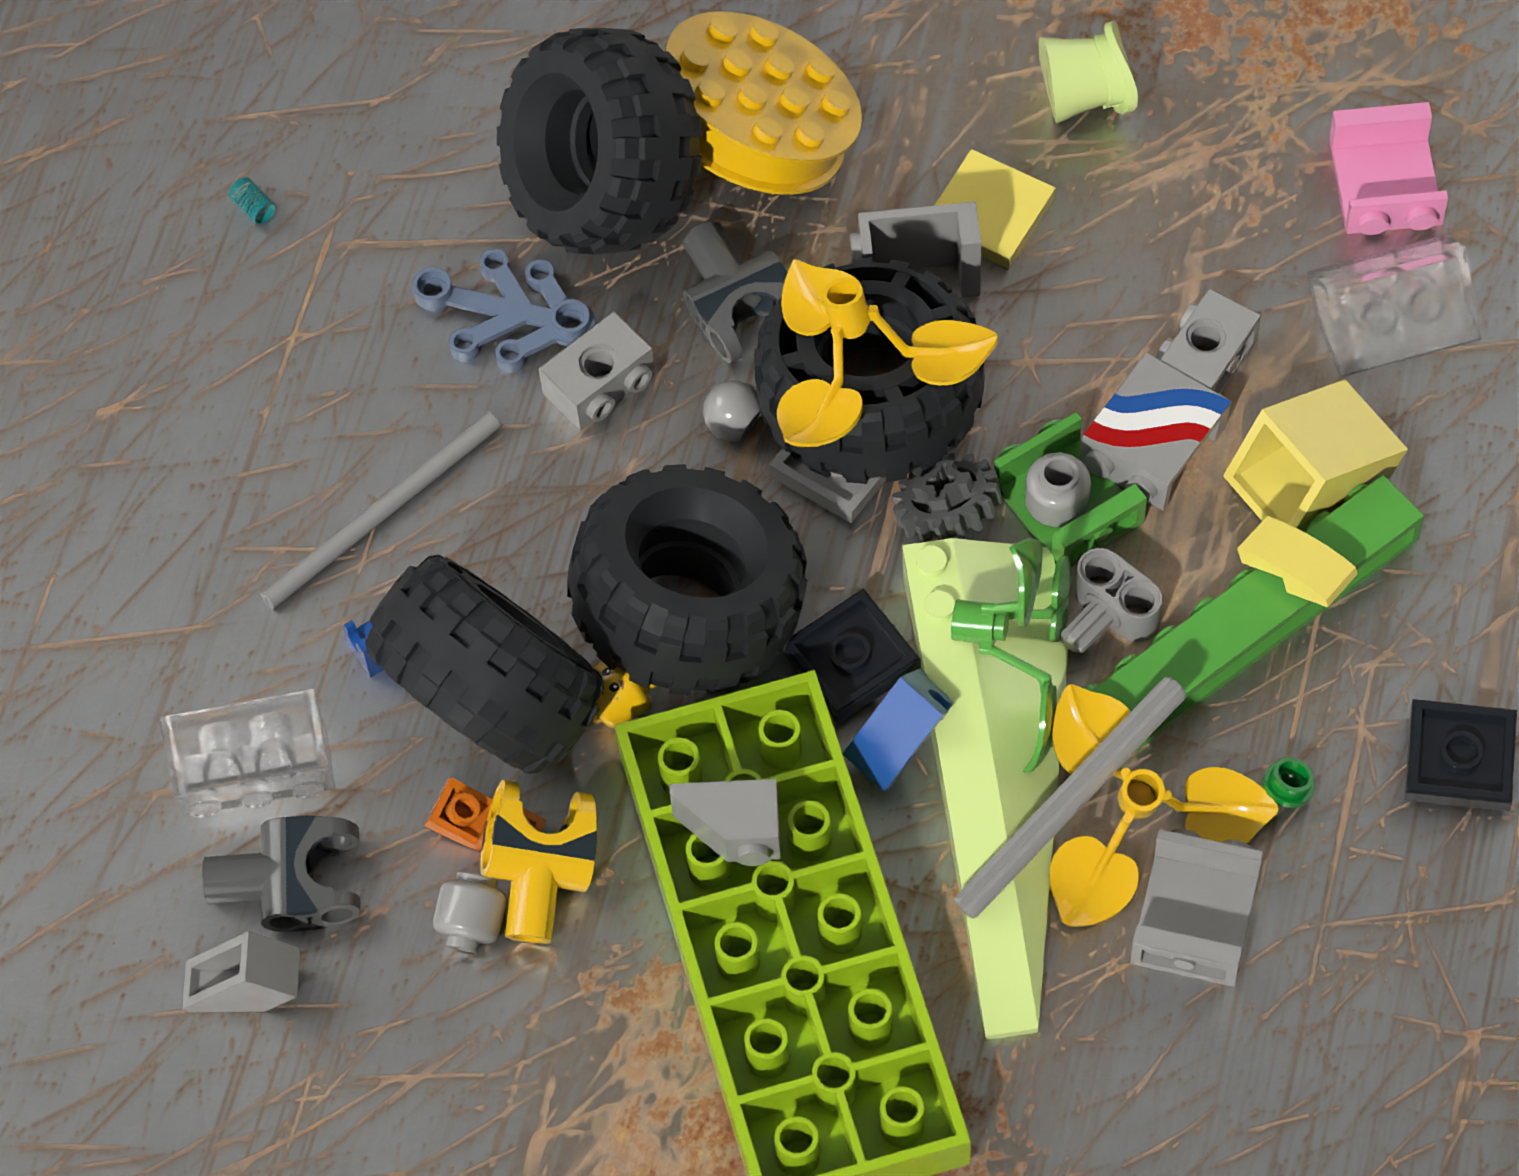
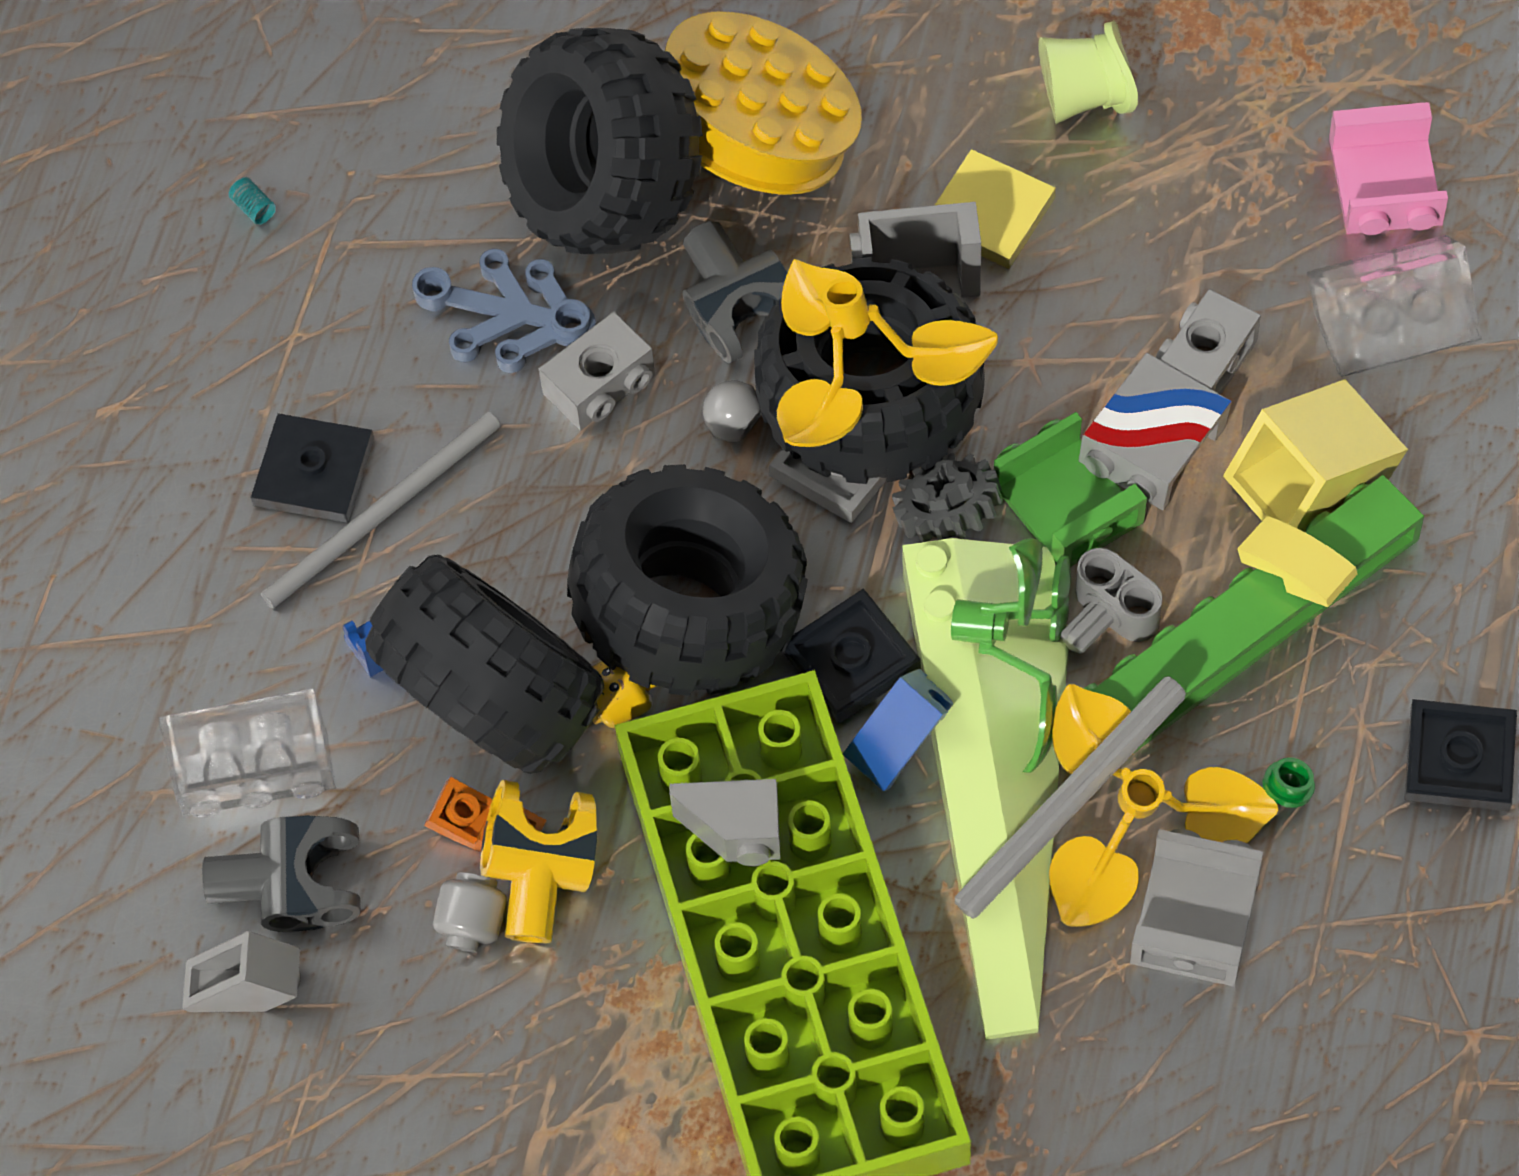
(312, 468): none -> black plate
(1057, 489): light grey head -> none

